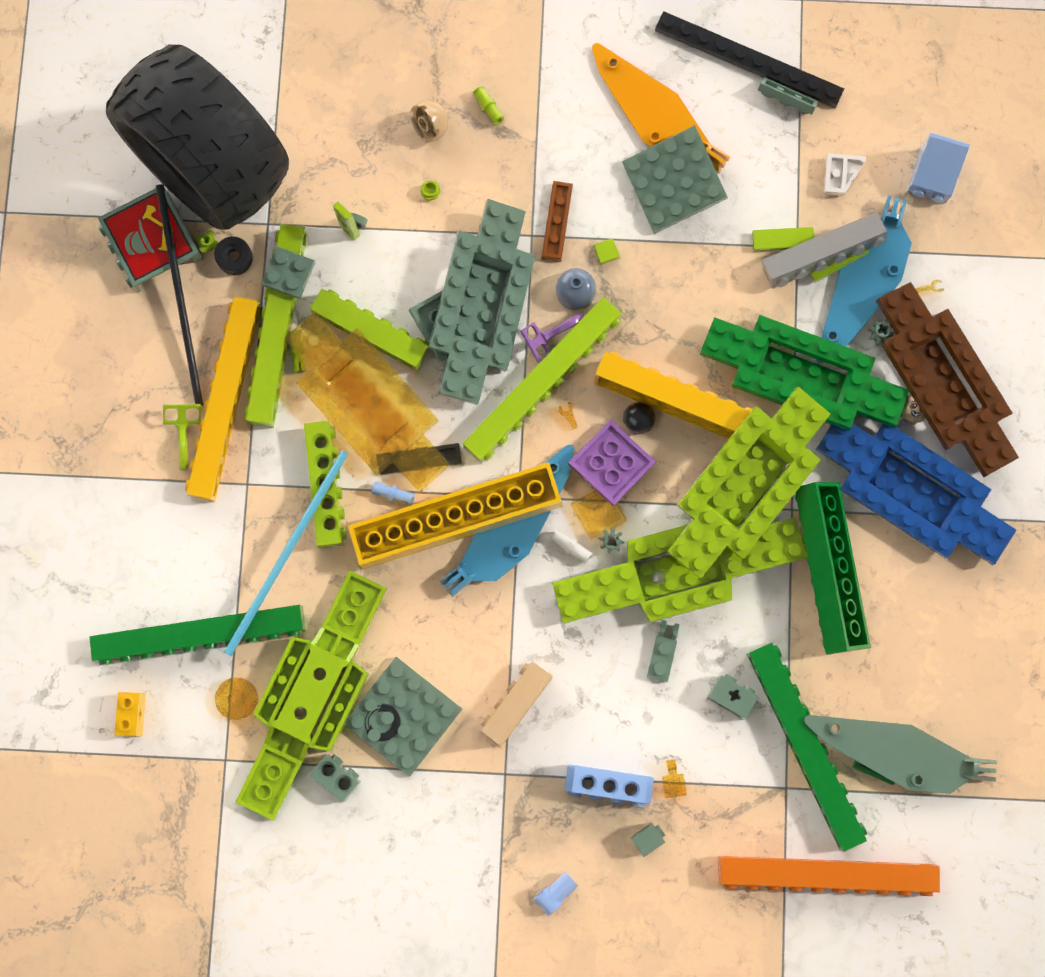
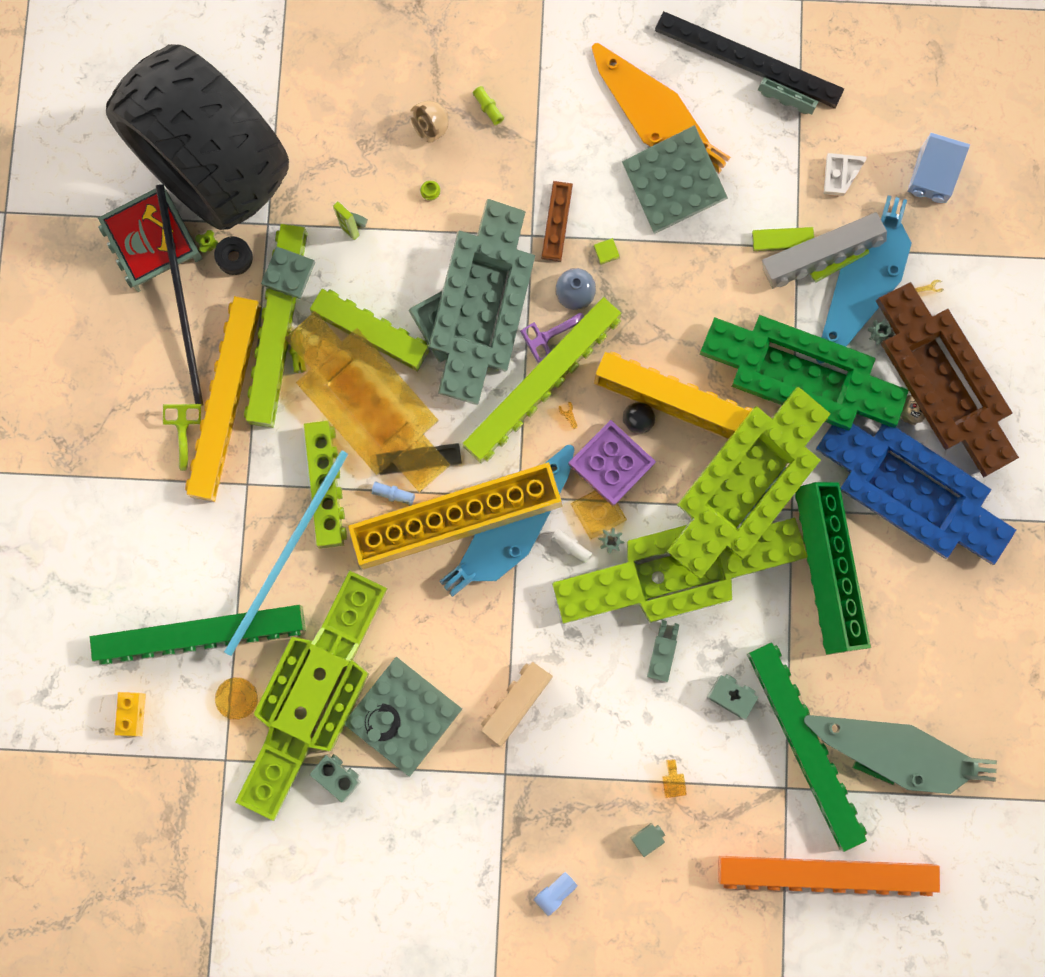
(577, 773): light blue brick -> none

